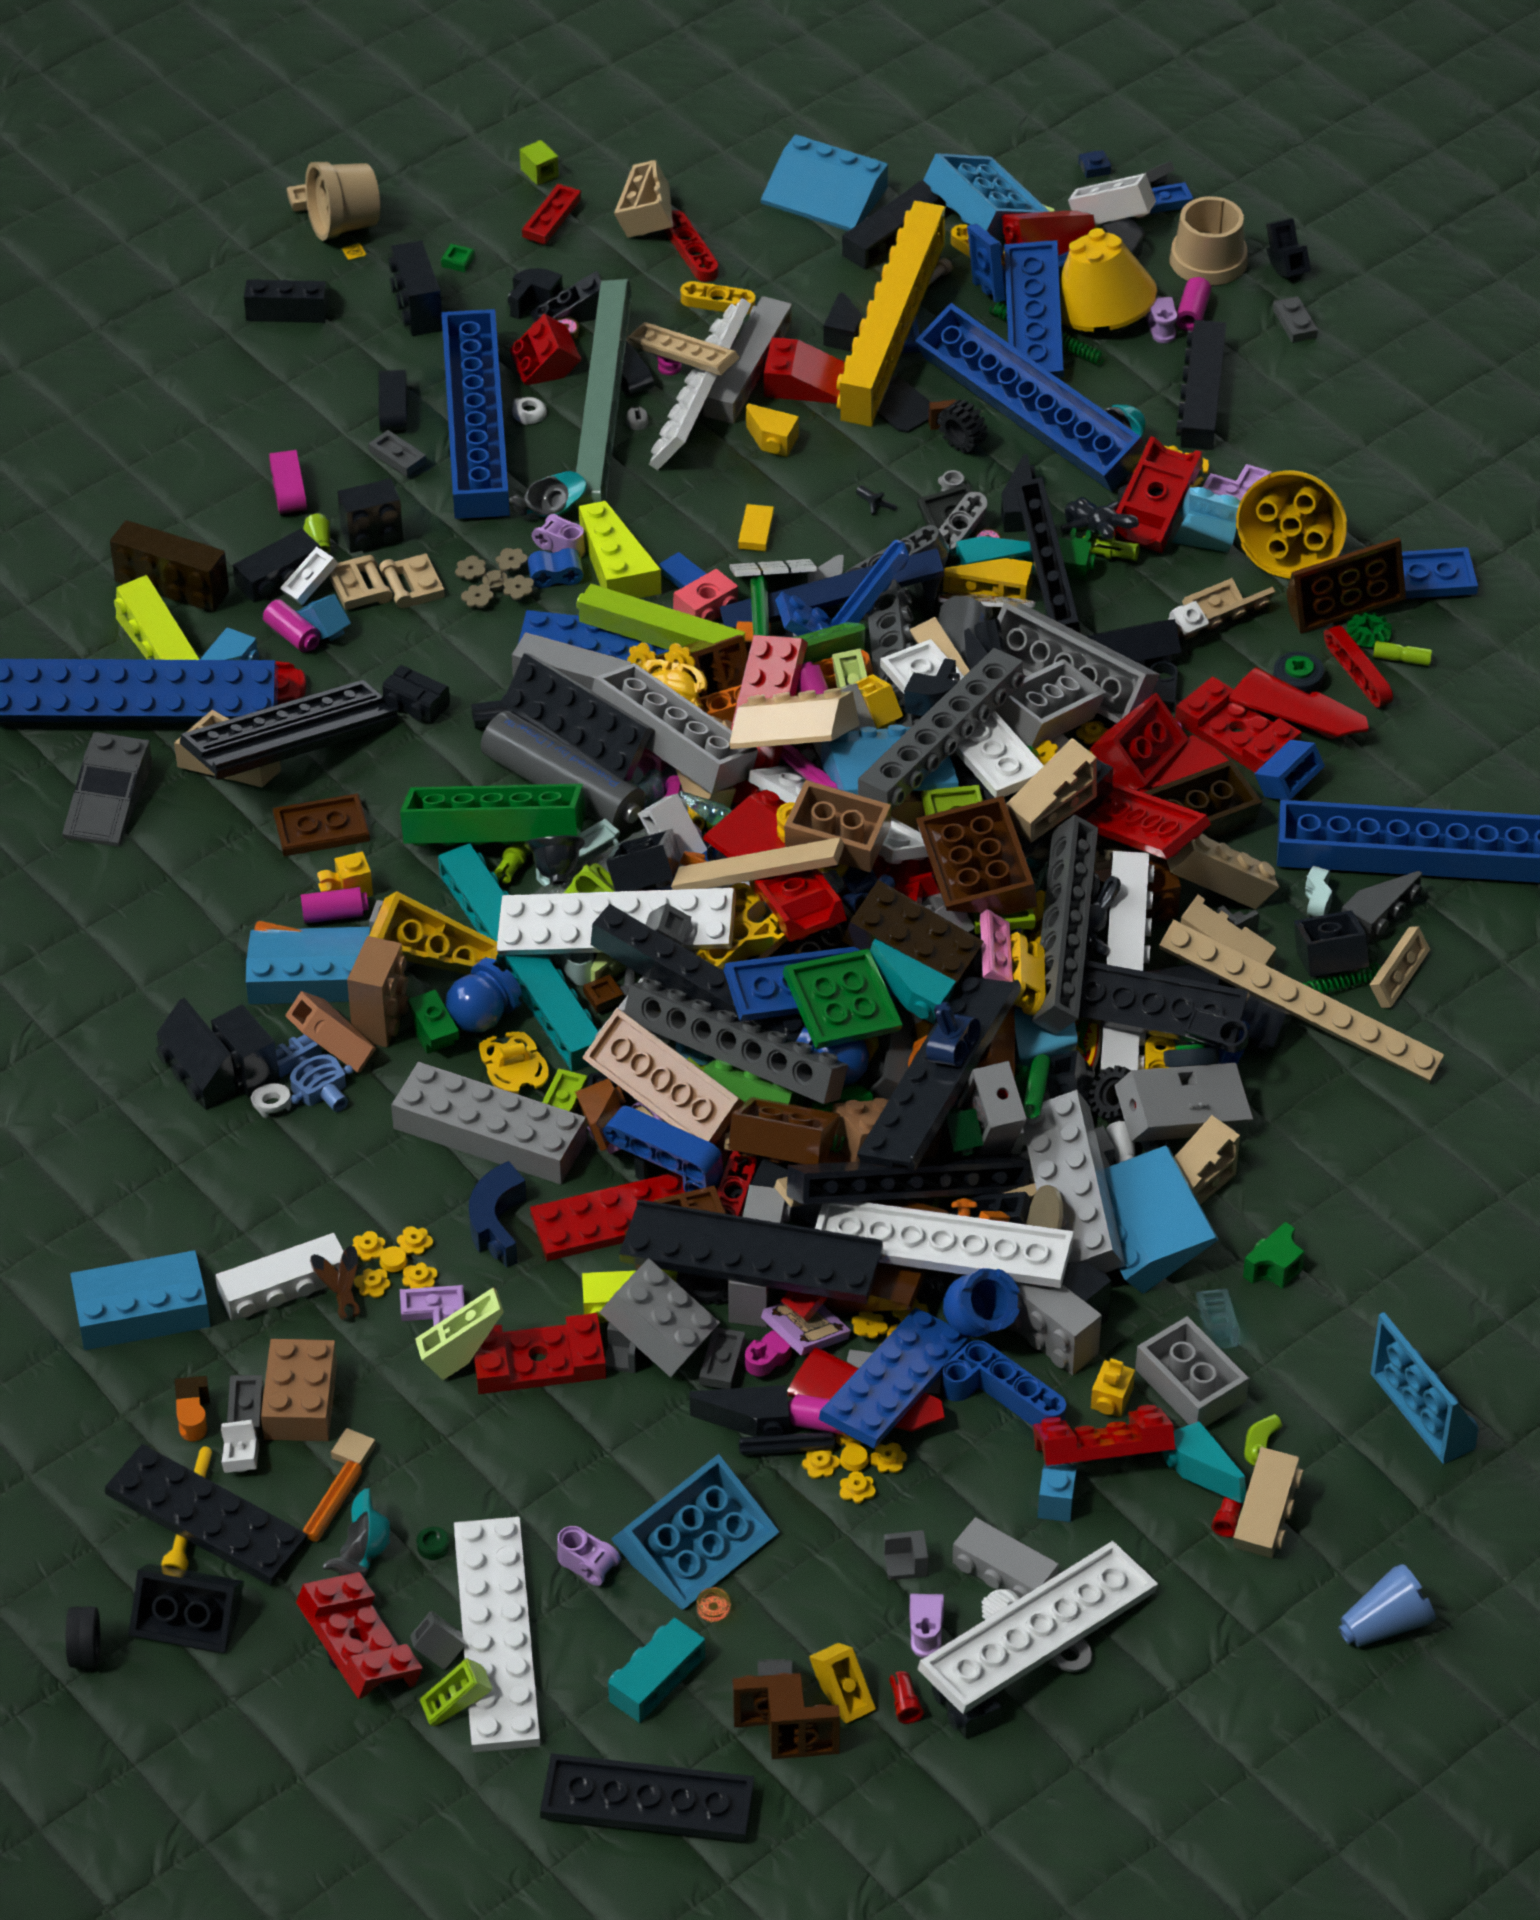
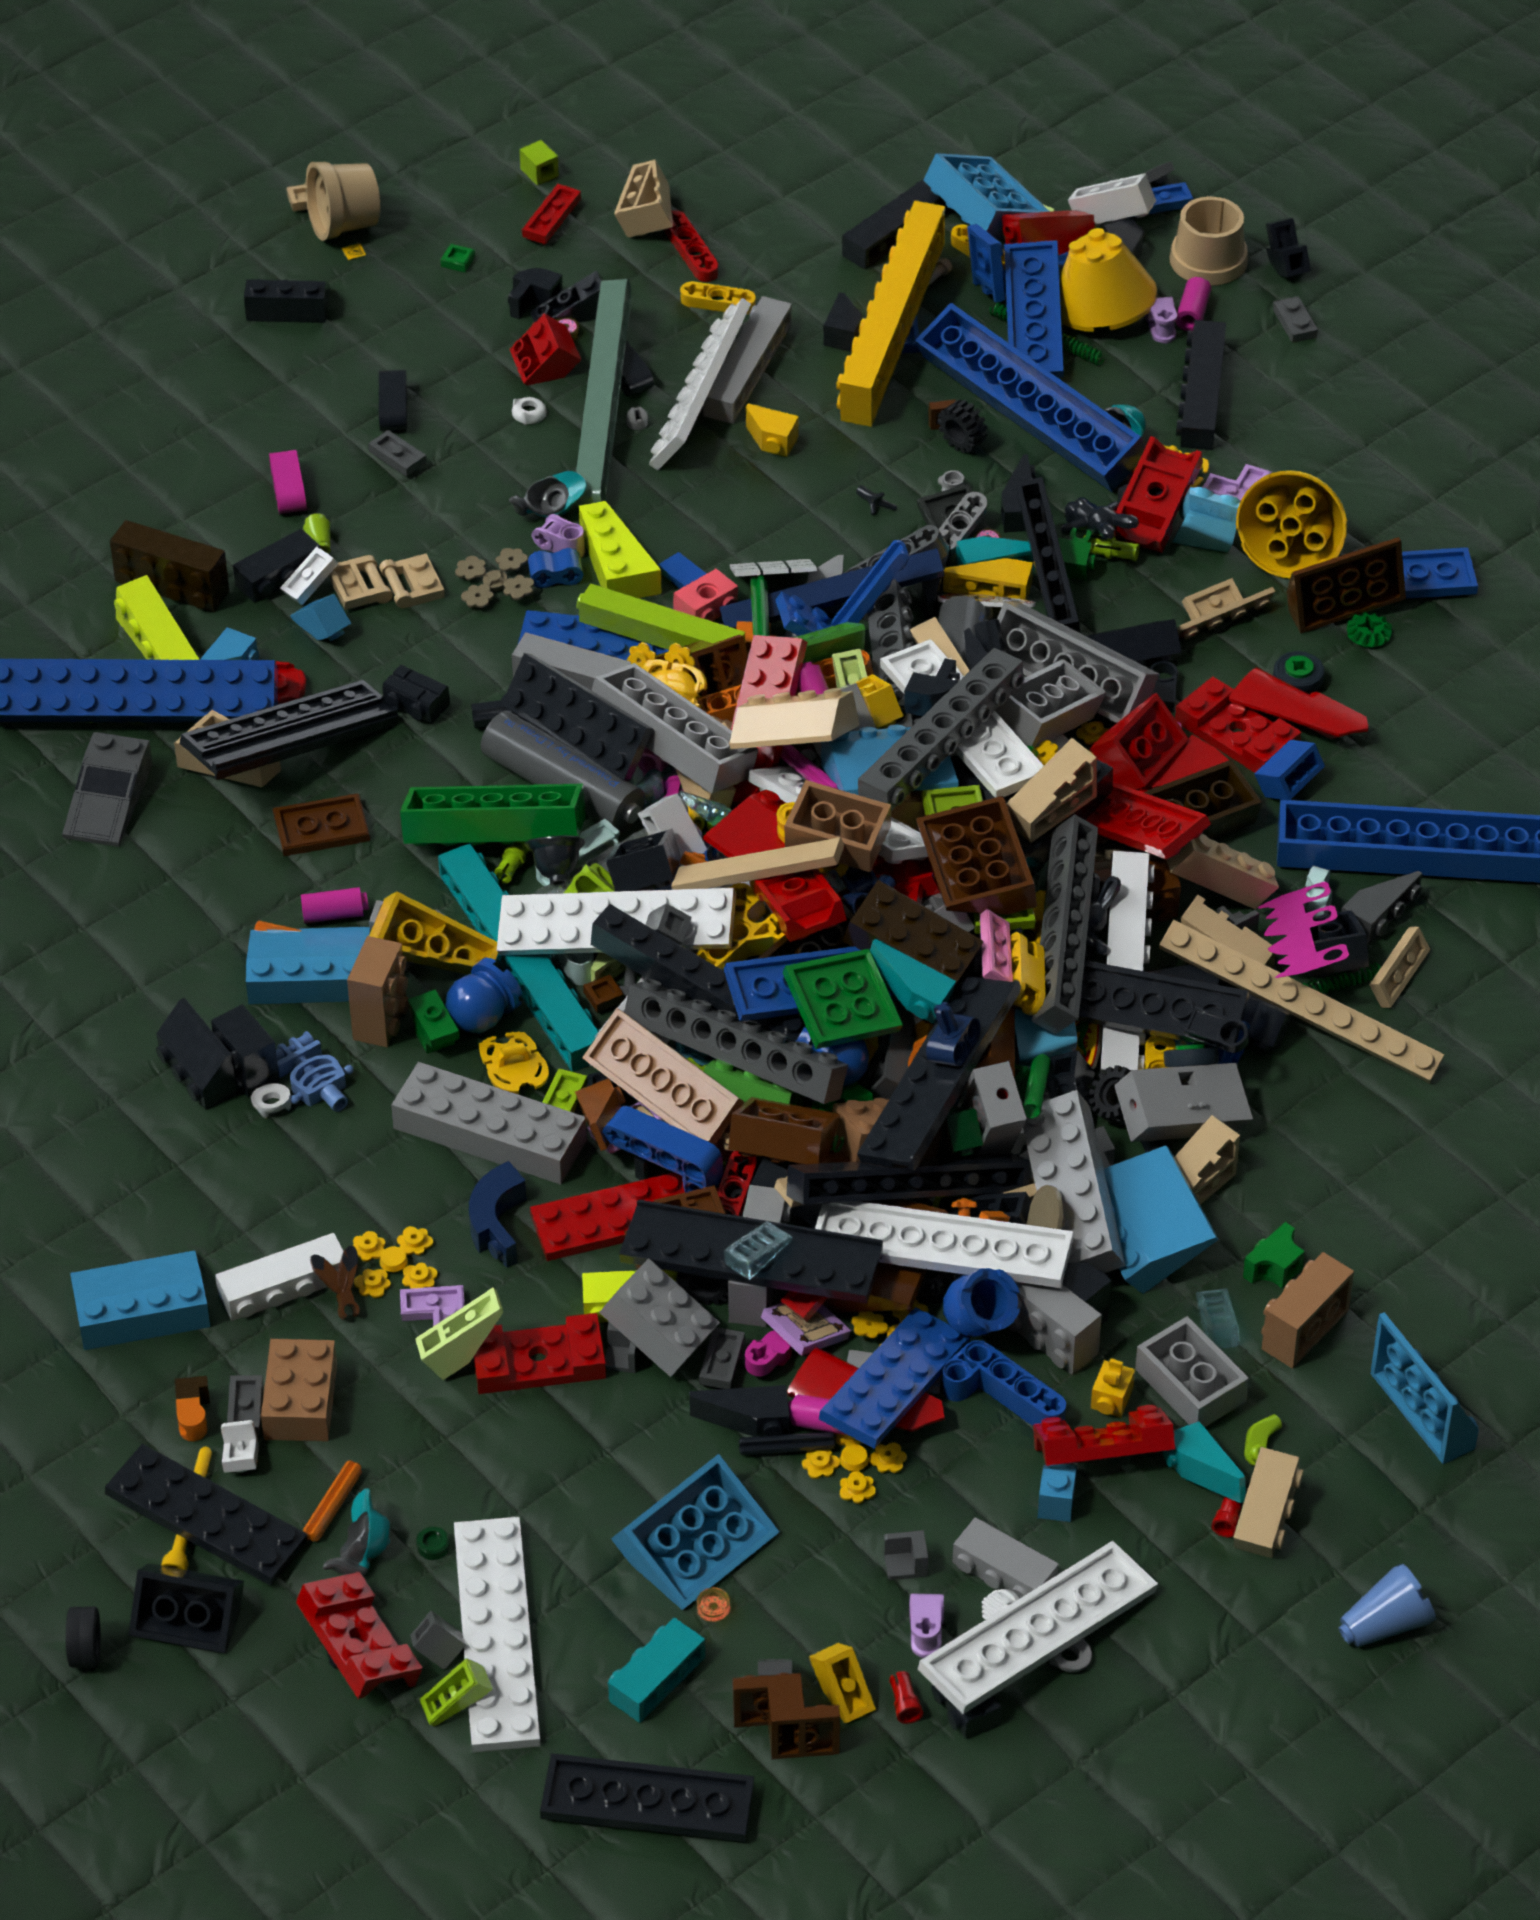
(291, 626): dark pink brick -> none
(330, 1030): nougat slope -> none
(351, 872): yellow brick -> none
(353, 1447): tan tile -> none
(370, 515): black brick -> none
(415, 288): black brick -> none
(475, 414): blue brick -> none
(590, 1557): lavender piece -> none
(668, 366): dark pink bush -> none
(682, 348): tan tile -> none
(749, 1266): none -> clear light blue slope
(756, 527): yellow tile -> none
(801, 372): red slope -> none
(825, 183): dark azure slope -> none
(903, 406): black piece -> none
(1094, 164): dark blue plate -> none
(1121, 1141): white cone -> none
(1189, 618): white bracket -> none
(1296, 925): none -> dark pink piece
(1307, 1309): none -> medium nougat brick
(1358, 666): red beam -> none
(1399, 653): lime piece -> none

